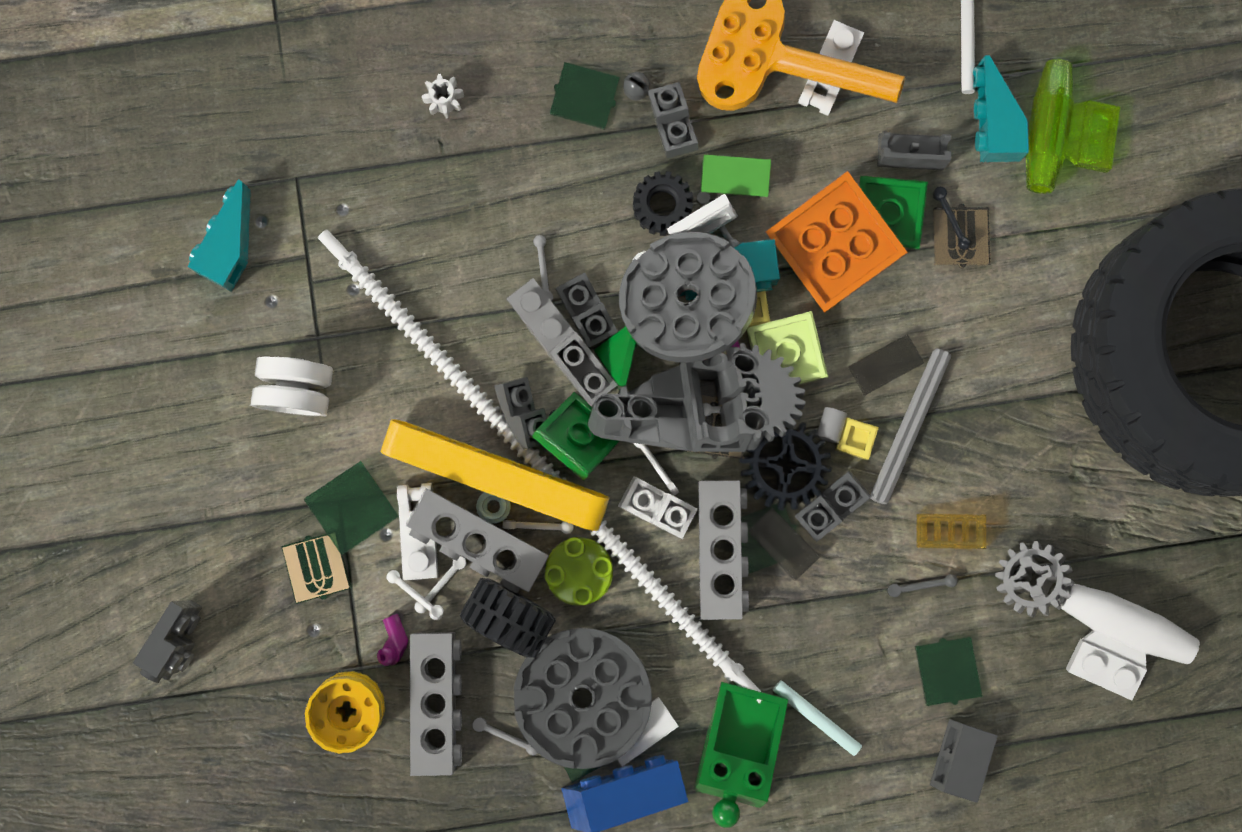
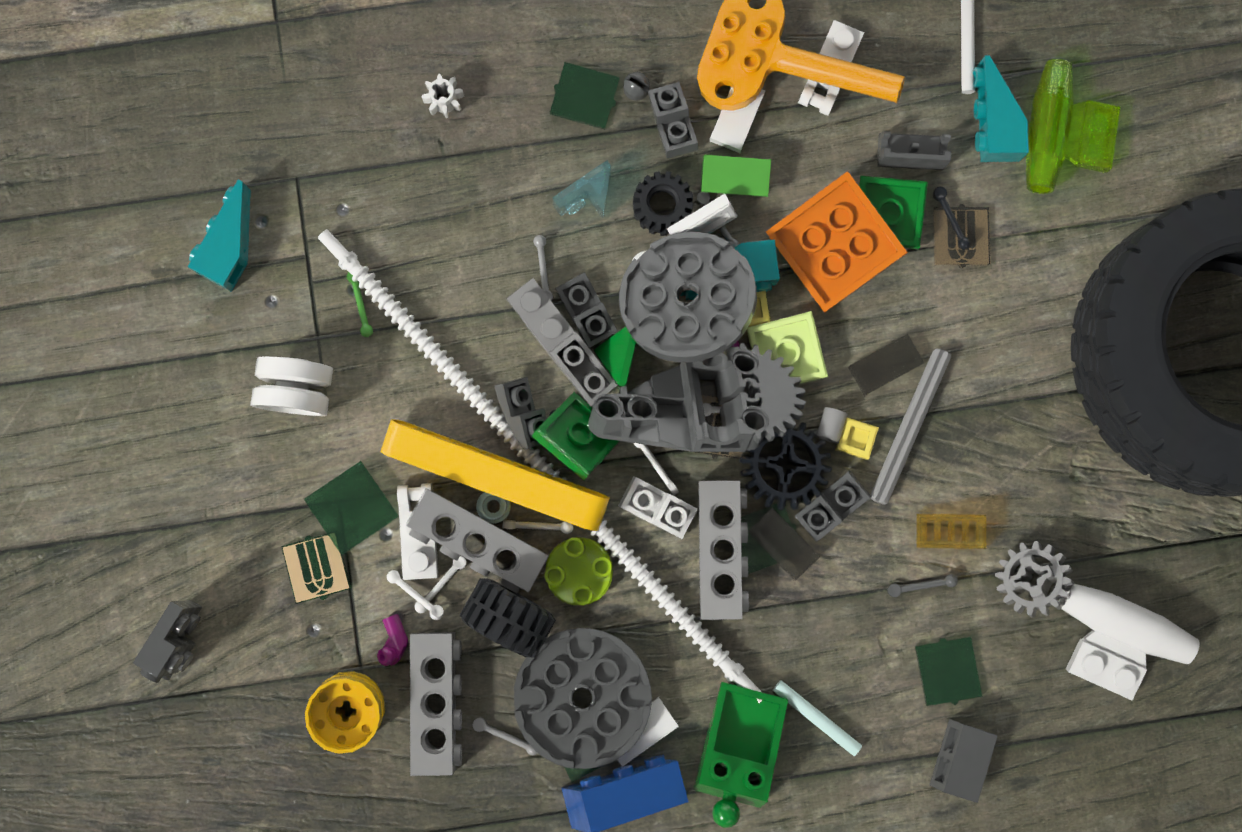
(366, 329): none -> bright green hinge
(591, 186): none -> clear light blue slope
(734, 125): none -> white tile

